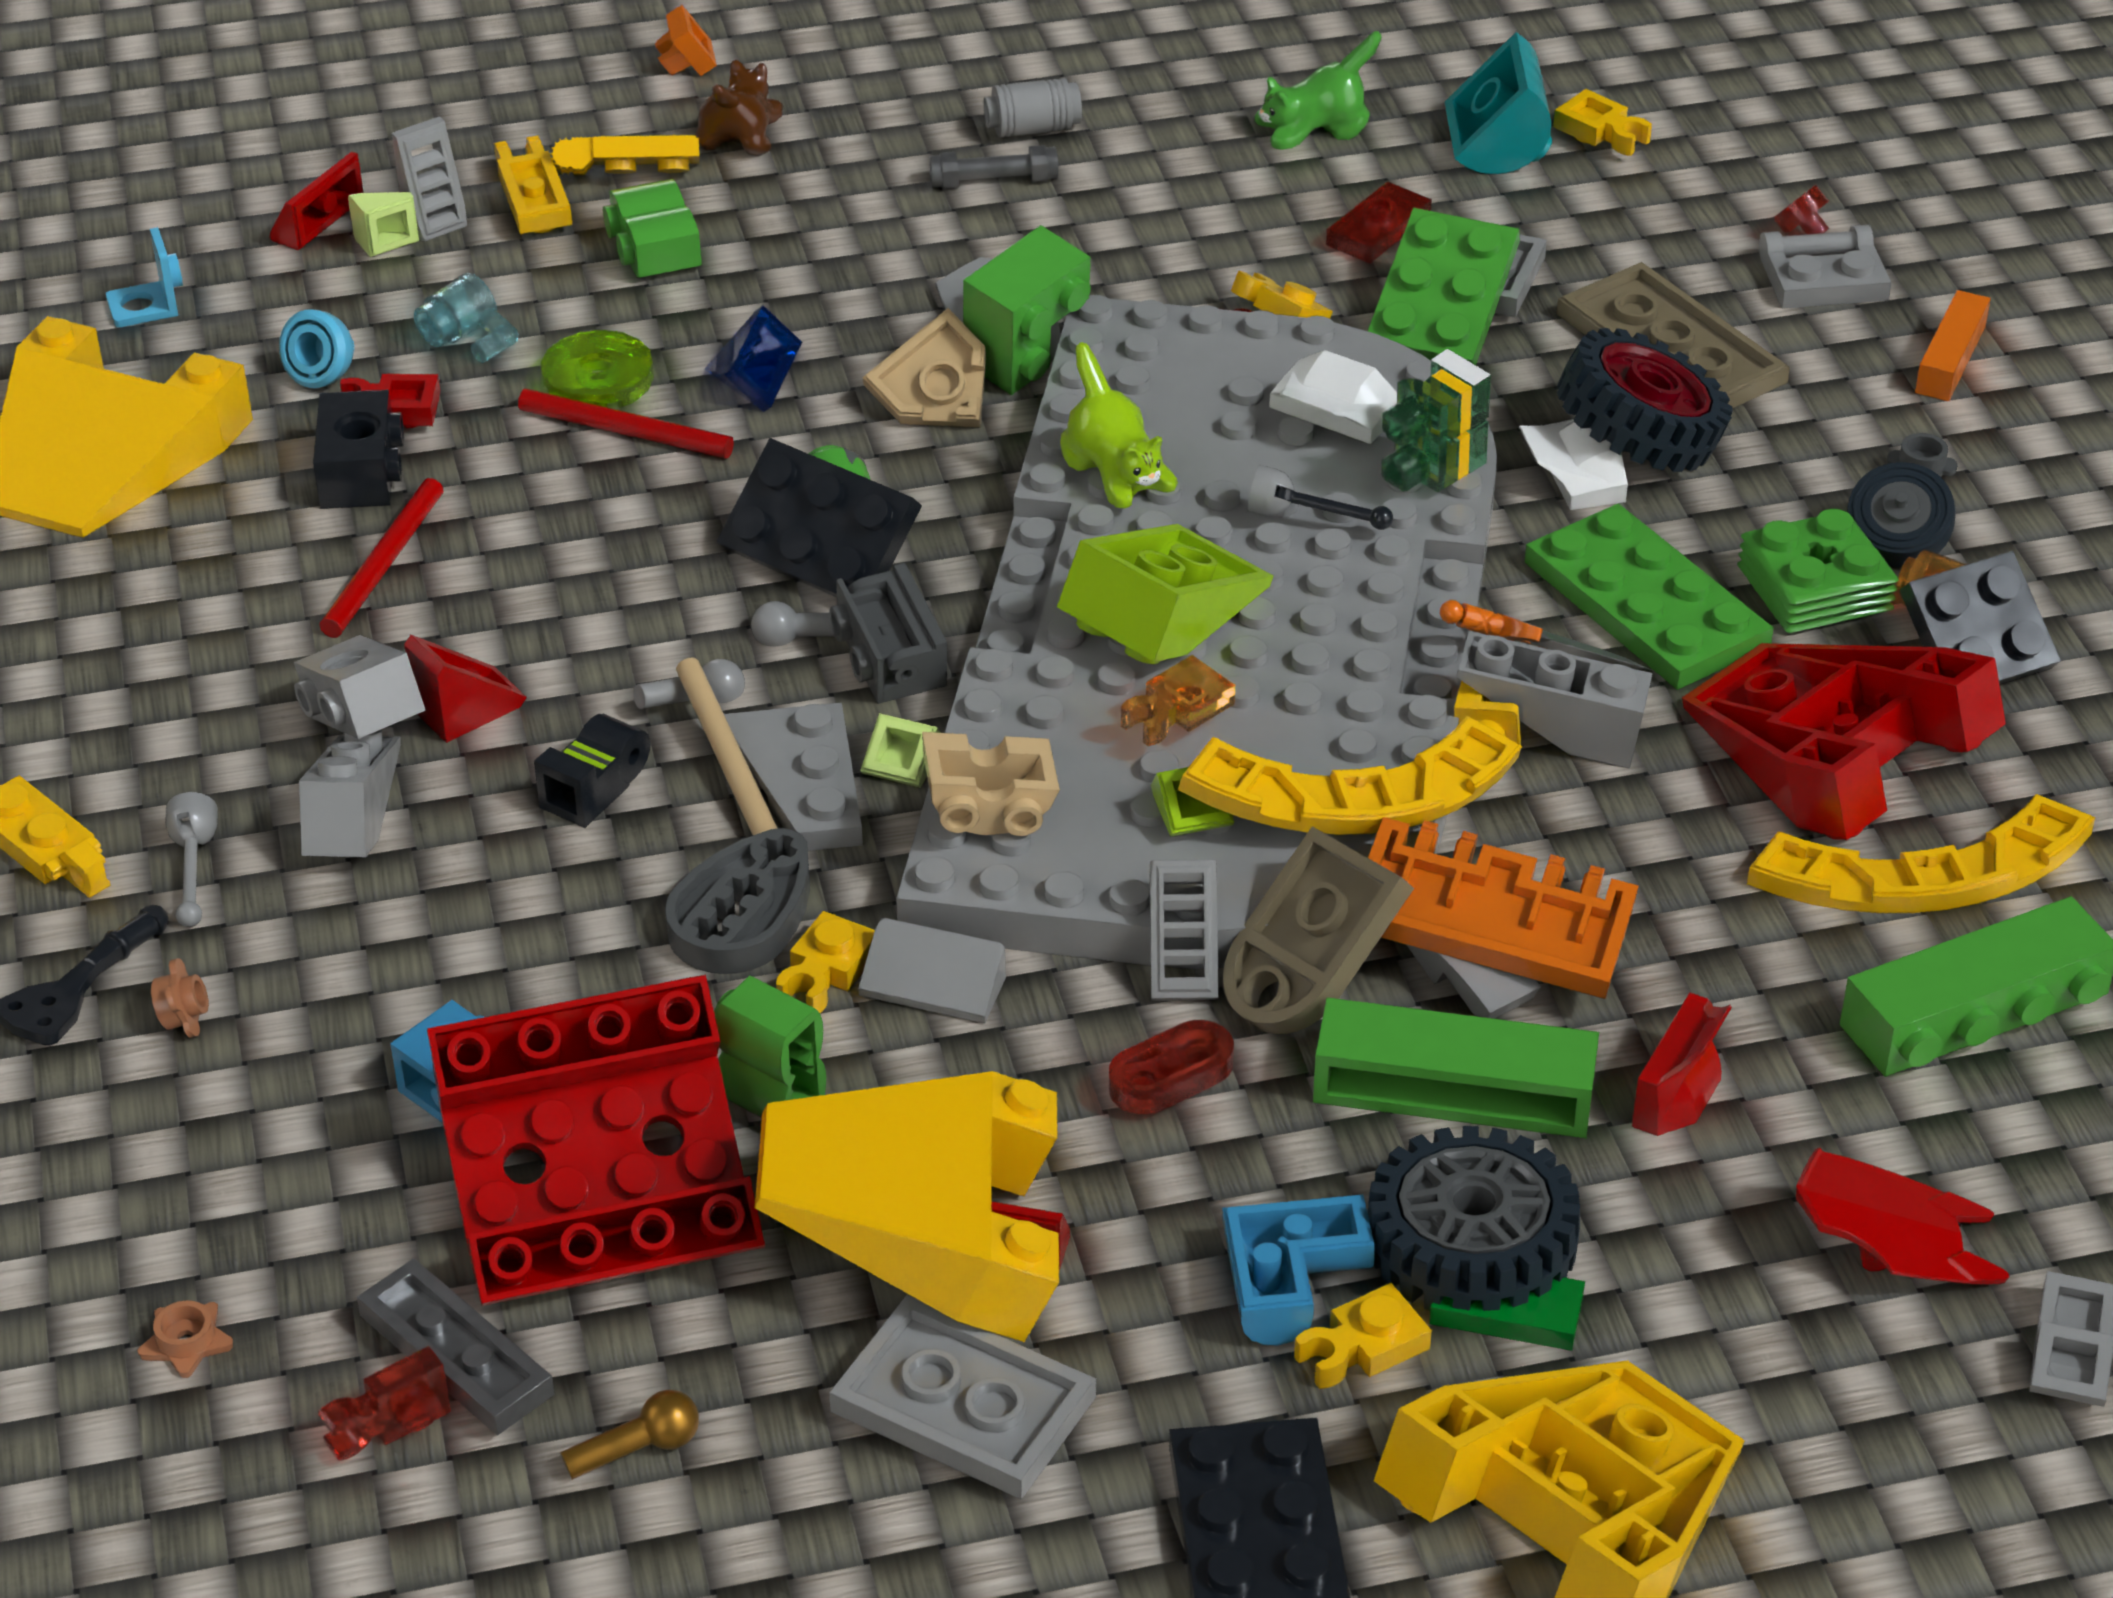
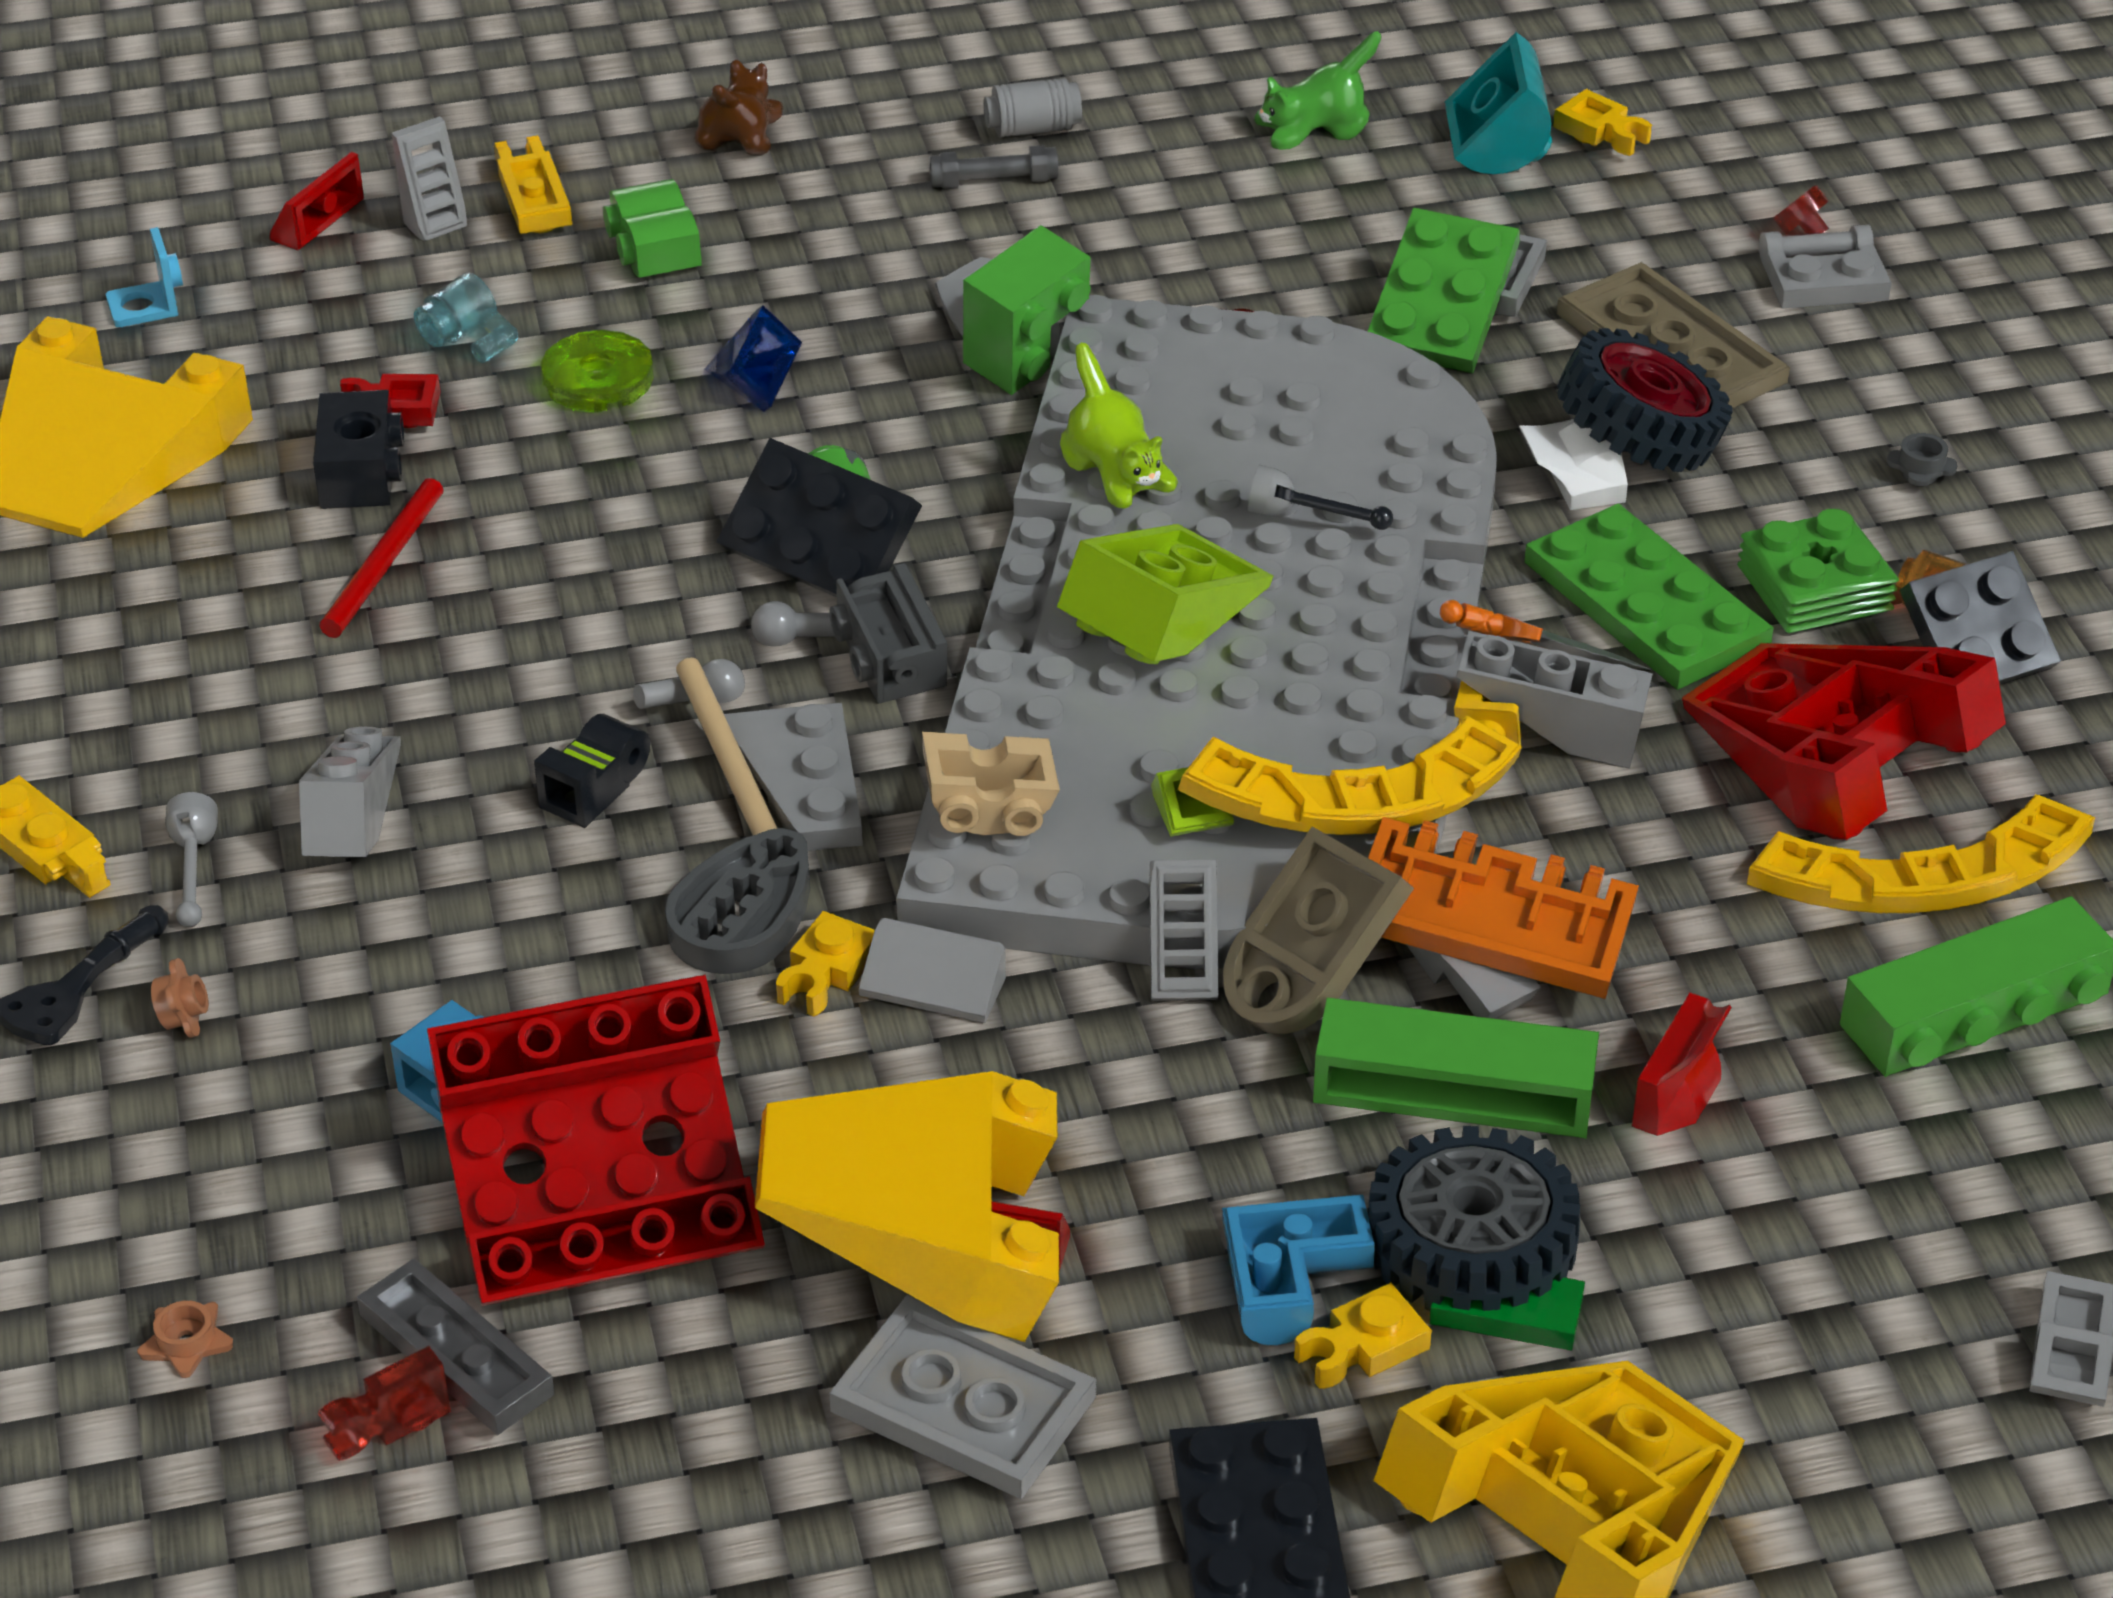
(315, 348): medium azure brick -> none
(358, 686): light grey brick -> none
(383, 221): yellowish green slope -> none
(458, 689): red slope -> none
(623, 153): yellow hinge -> none
(626, 423): red bar -> none
(665, 1421): pearl gold bar -> none
(685, 44): orange tile -> none
(768, 1046): bright green brick -> none
(897, 751): yellowish green slope -> none
(933, 376): tan plate -> none
(1171, 1066): clear red plate -> none
(1180, 695): clear orange plate -> none
(1268, 296): yellow plate -> none
(1335, 395): white slope -> none
(1375, 222): clear red plate -> none
(1438, 425): clear green hips -> none
(1894, 1220): red shield -> none
(1903, 510): black wheel -> none
(1952, 345): orange piece -> none

